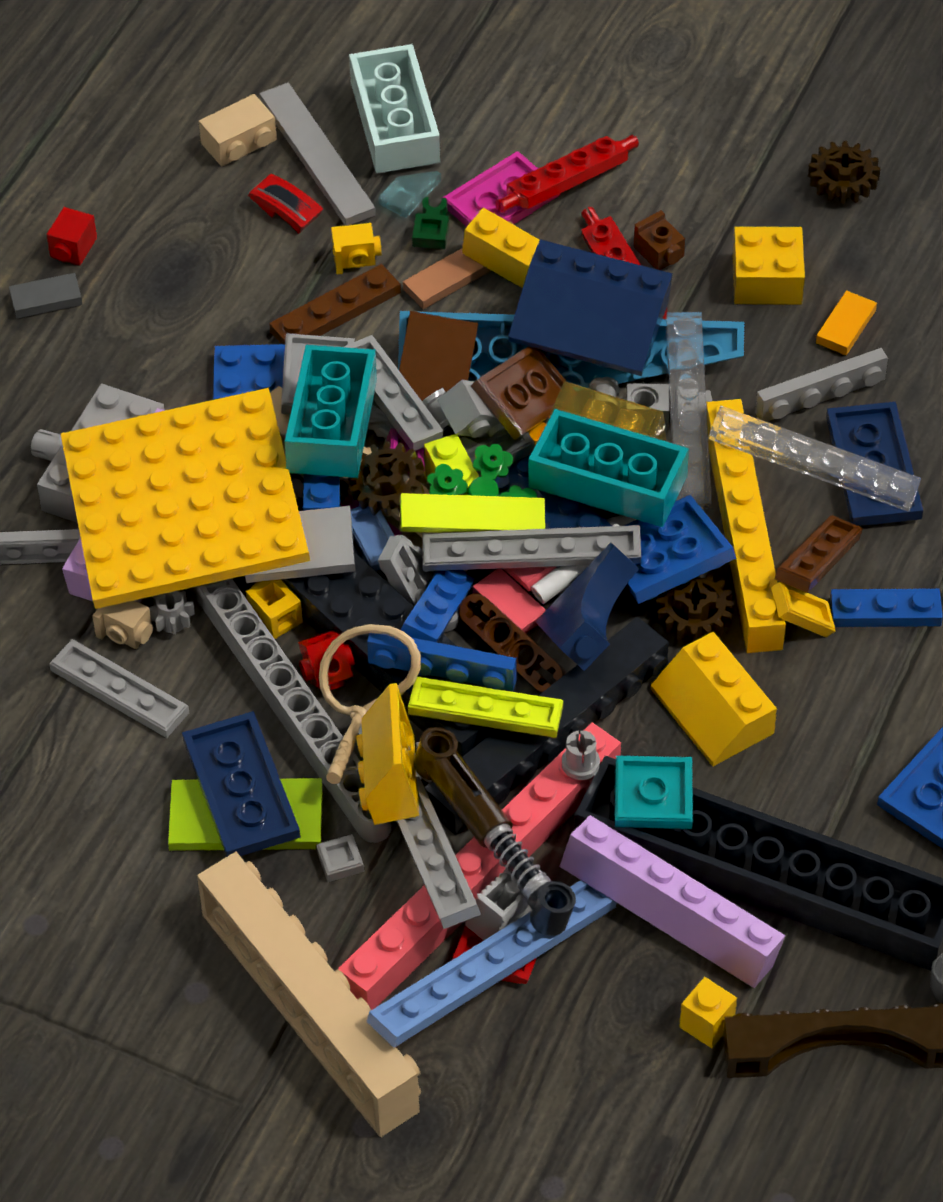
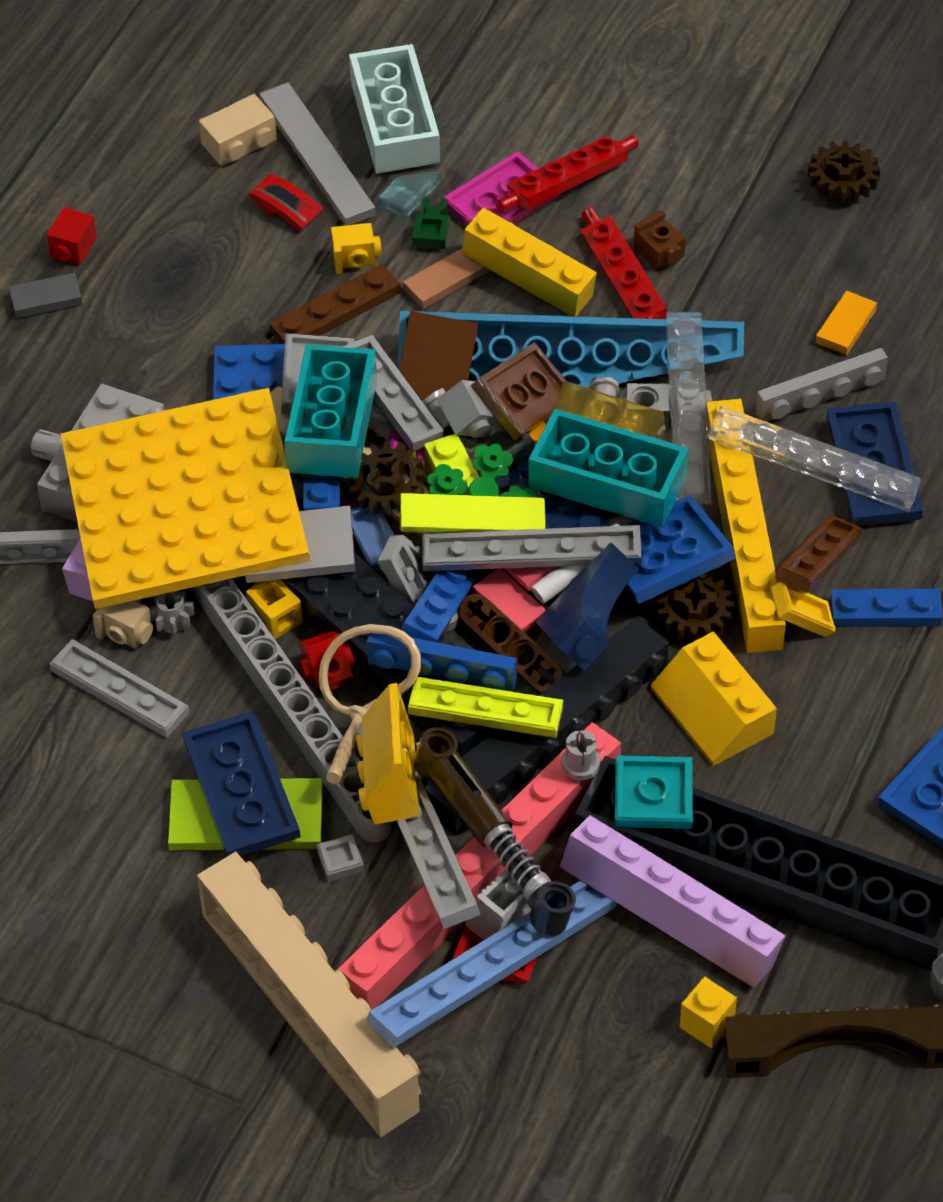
(591, 307): dark blue slope -> none
(768, 265): yellow brick -> none

